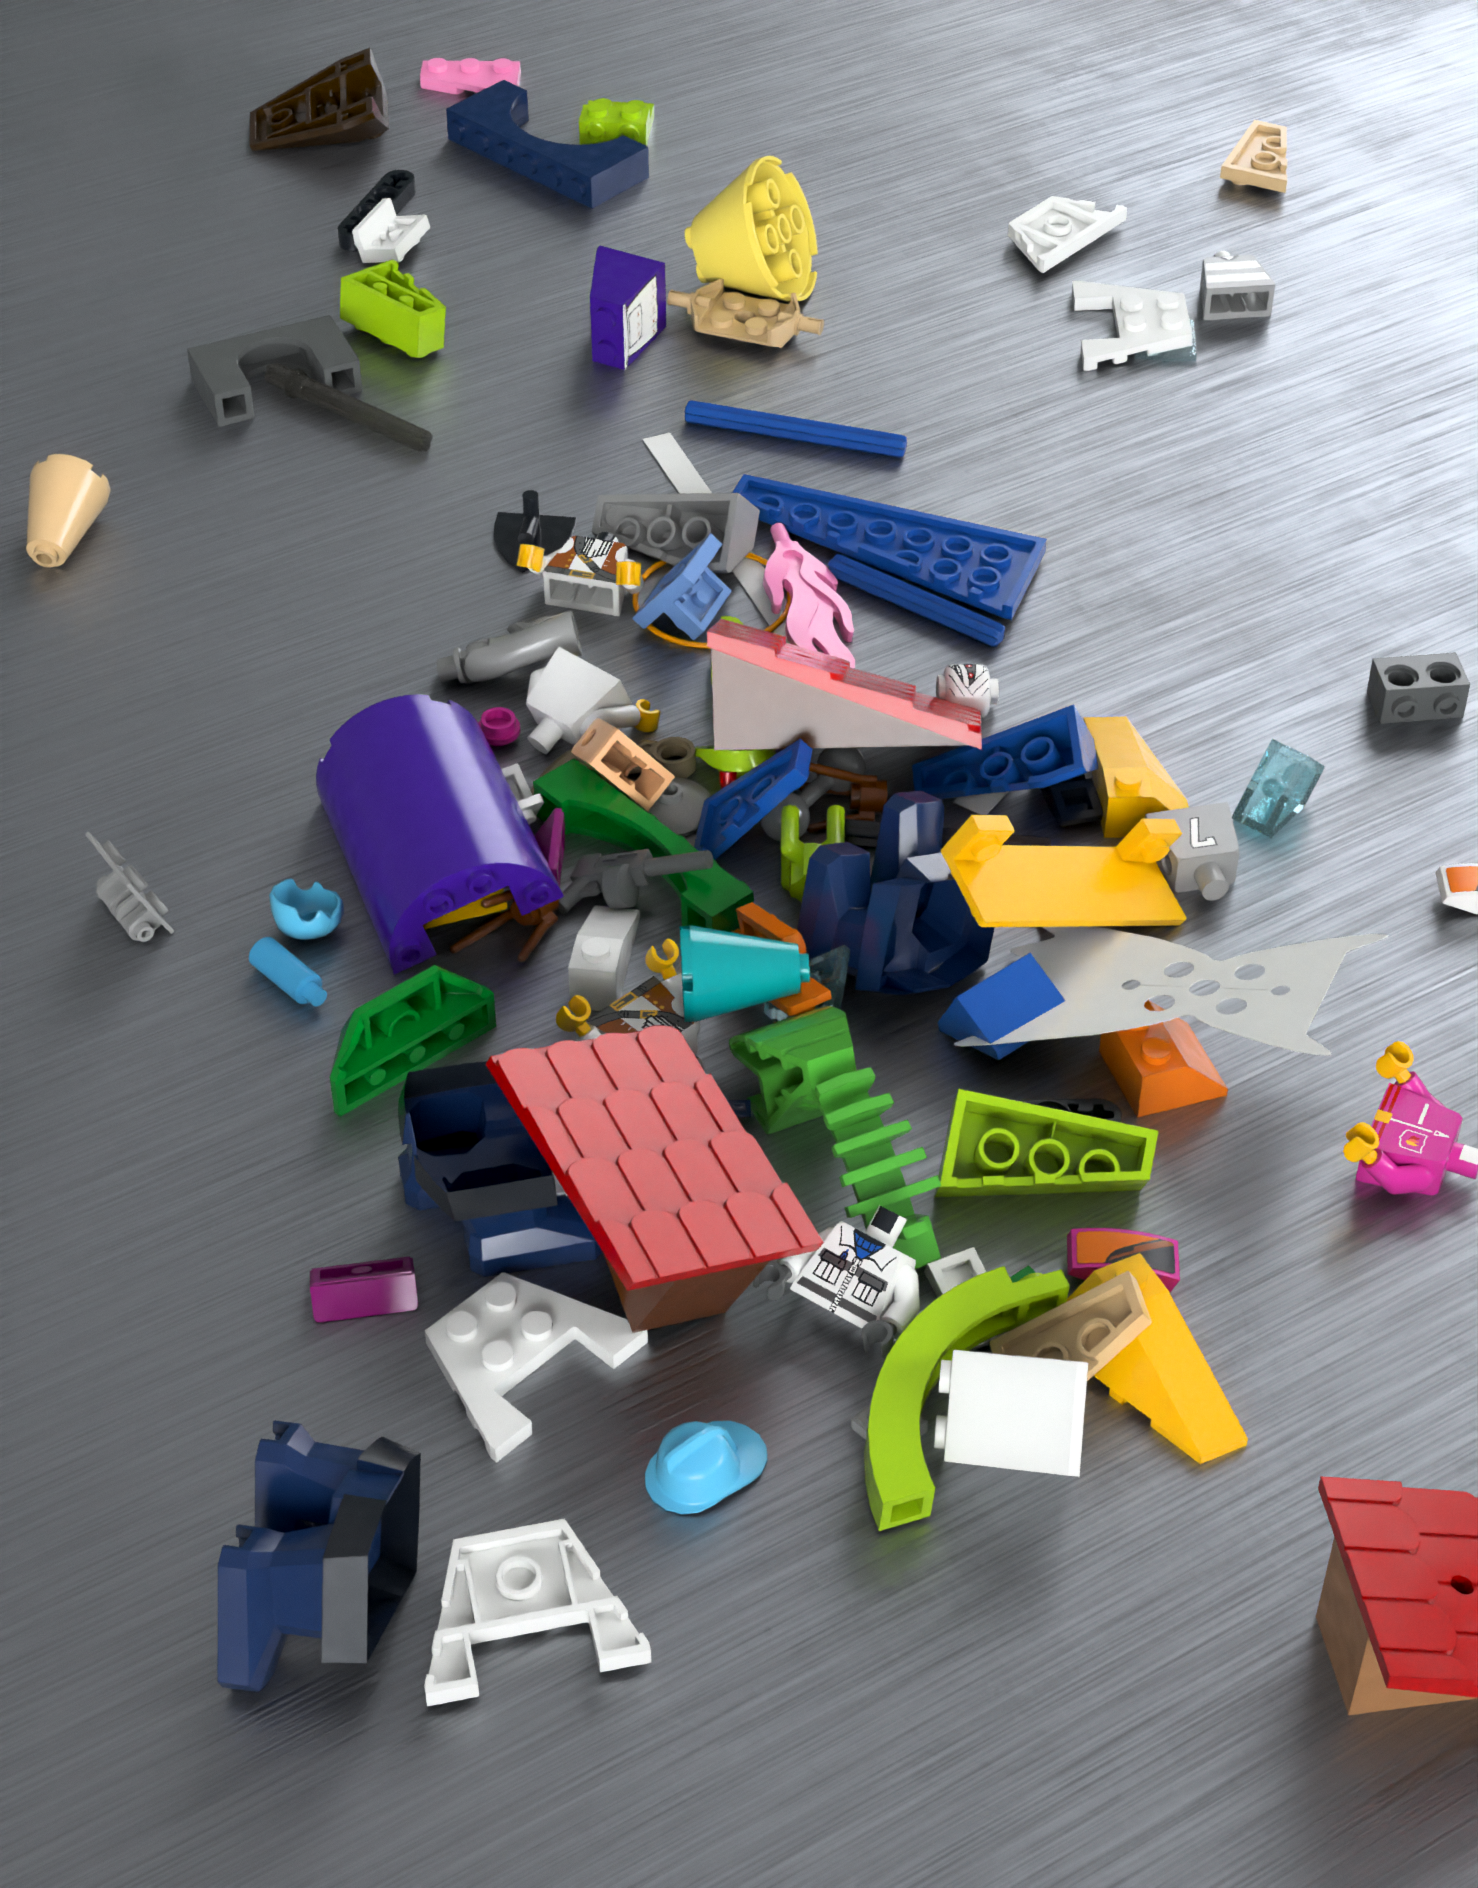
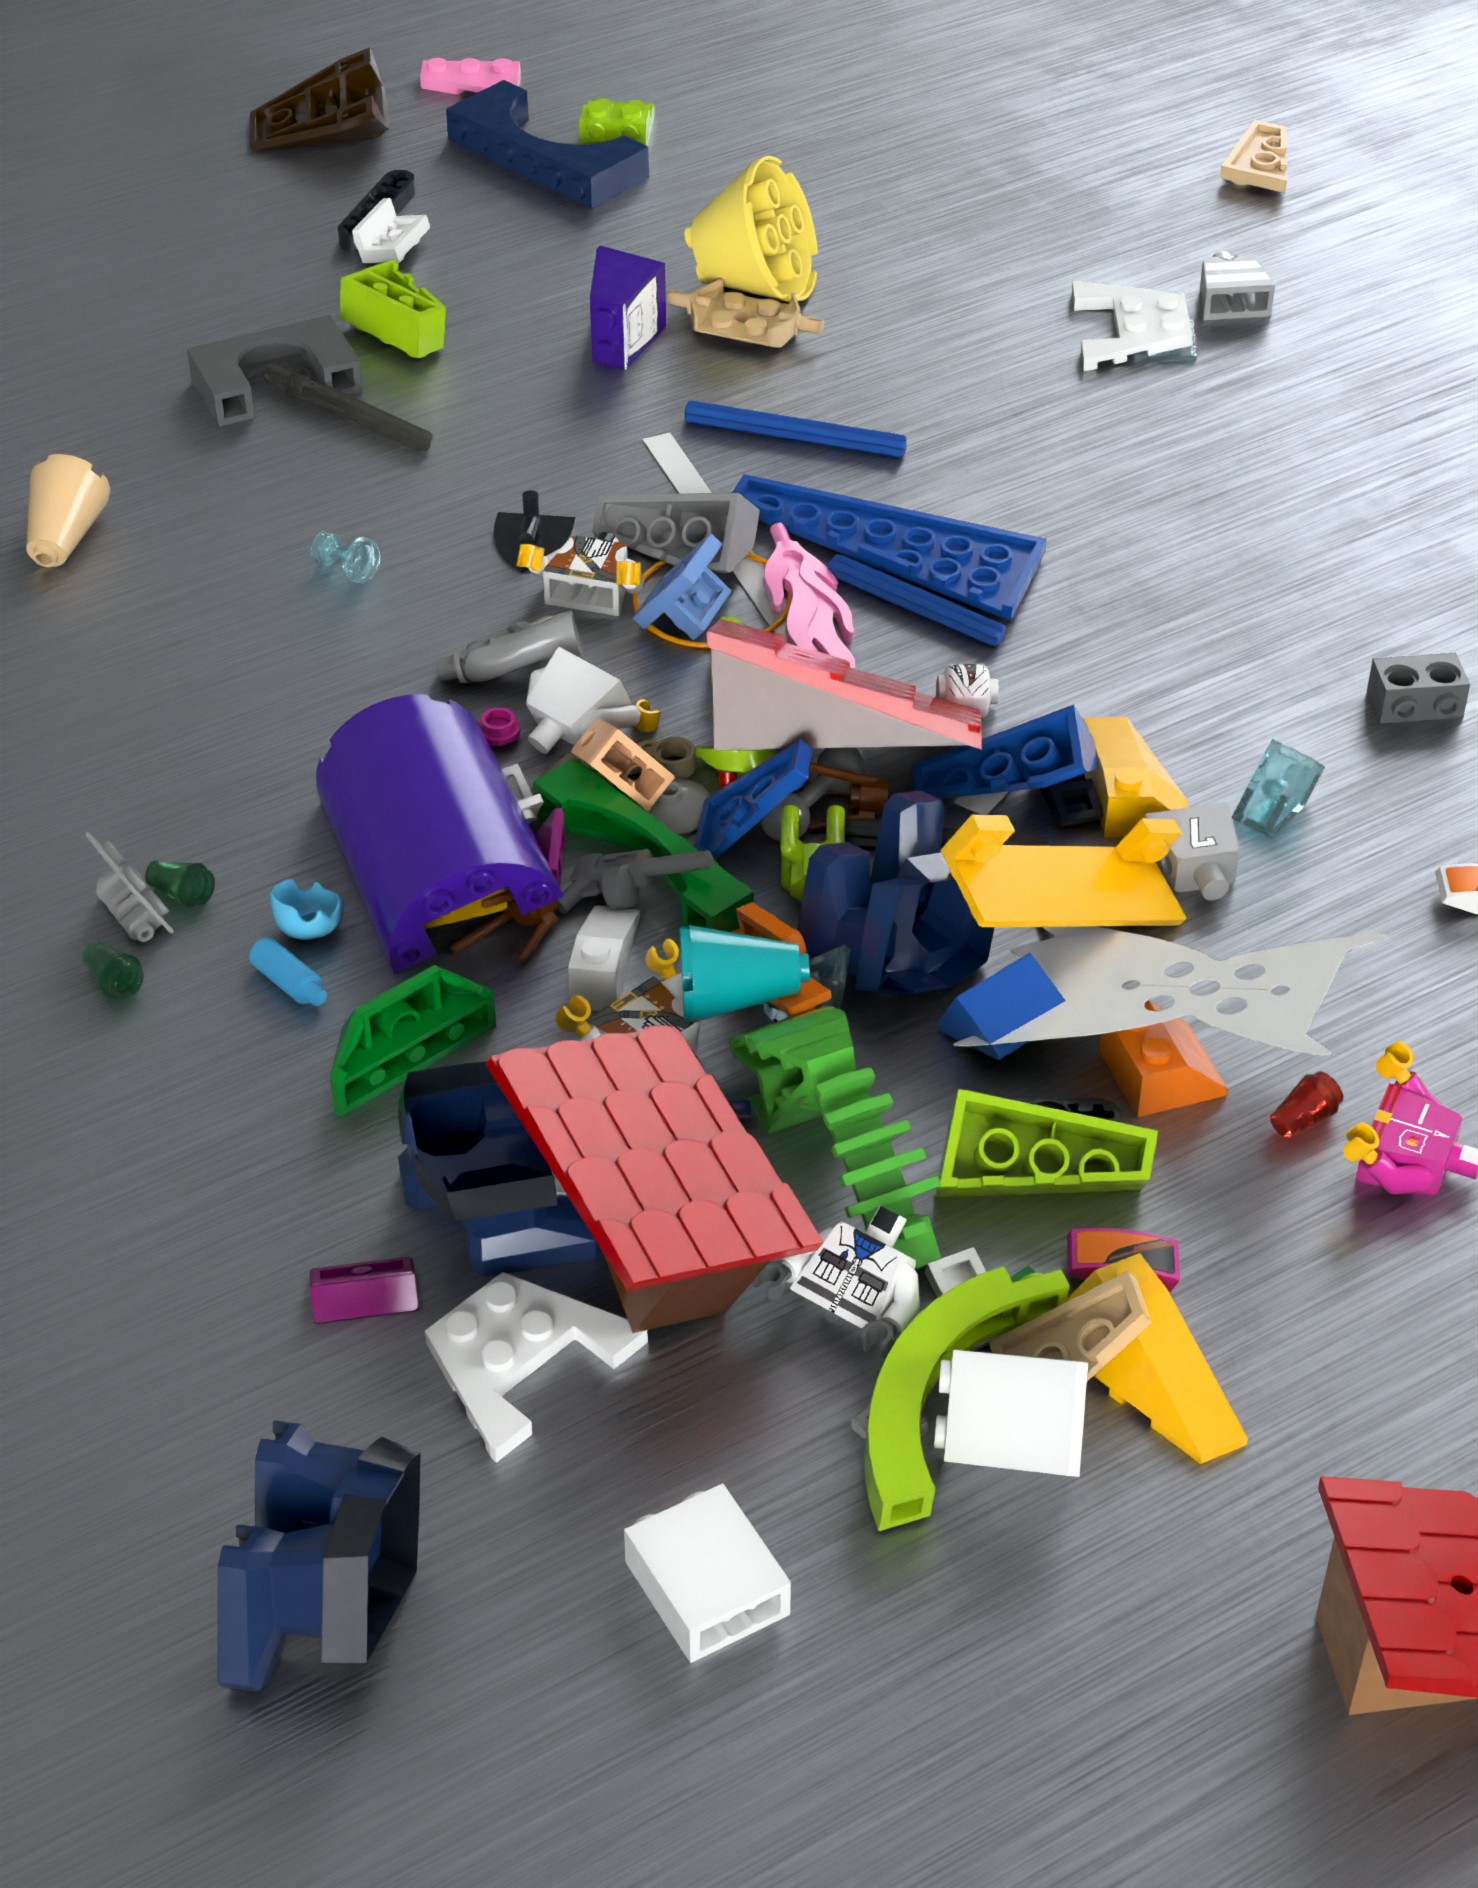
(115, 971): none -> clear green cone
(183, 881): none -> clear green cone
(358, 559): none -> clear light blue piece
(518, 1586): white wing -> none
(703, 1465): medium azure piece -> none
(707, 1572): none -> white brick
(1060, 229): white wing -> none
(1307, 1104): none -> clear red cone

